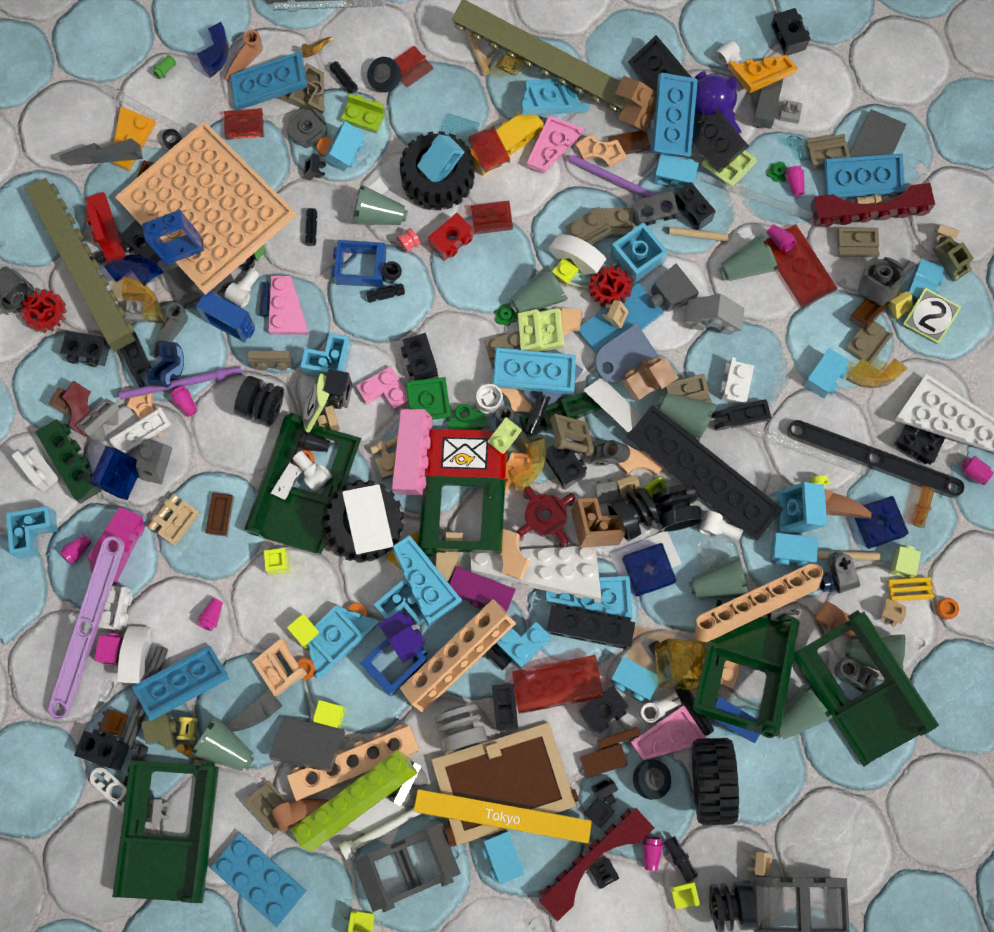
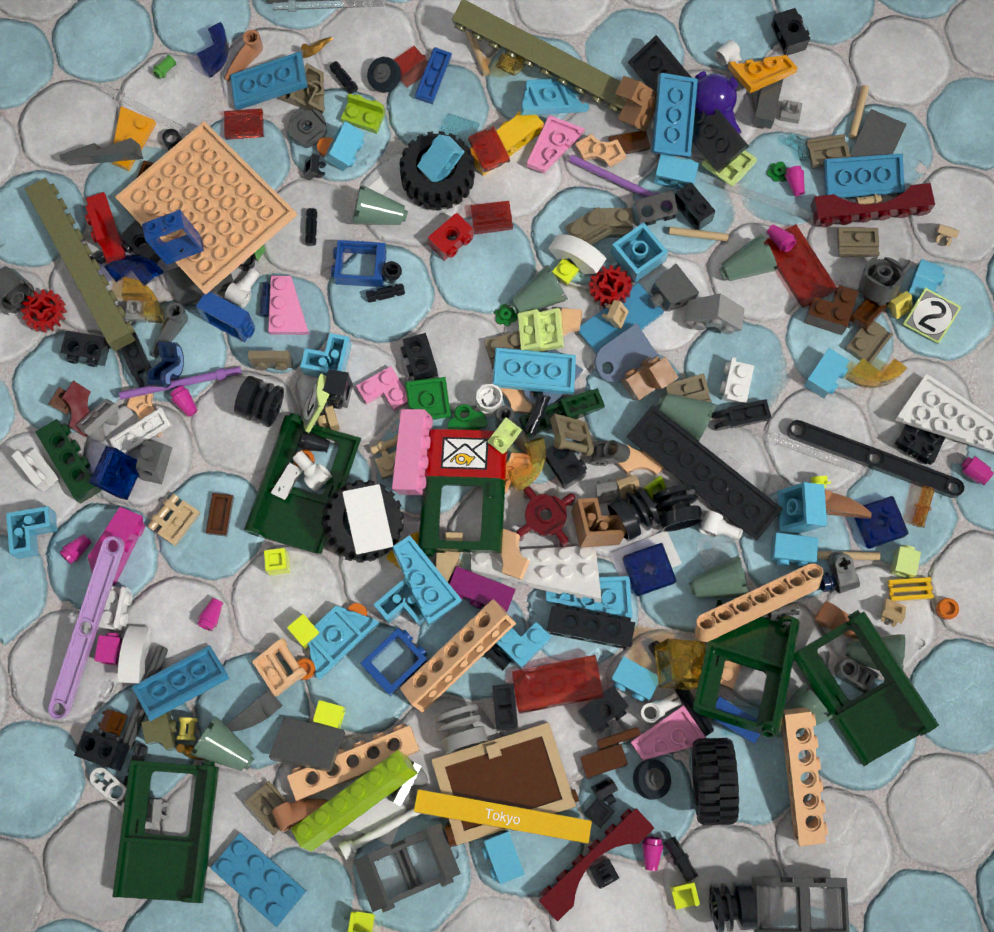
(402, 637): dark purple brick -> none
(408, 240): coral wheel -> none
(433, 75): none -> blue tile
(614, 404): white sticker -> none
(762, 865): tan tile -> none
(813, 832): none -> light nougat brick
(832, 315): none -> reddish brown brick
(858, 112): none -> tan bar
(954, 258): olive brick -> none

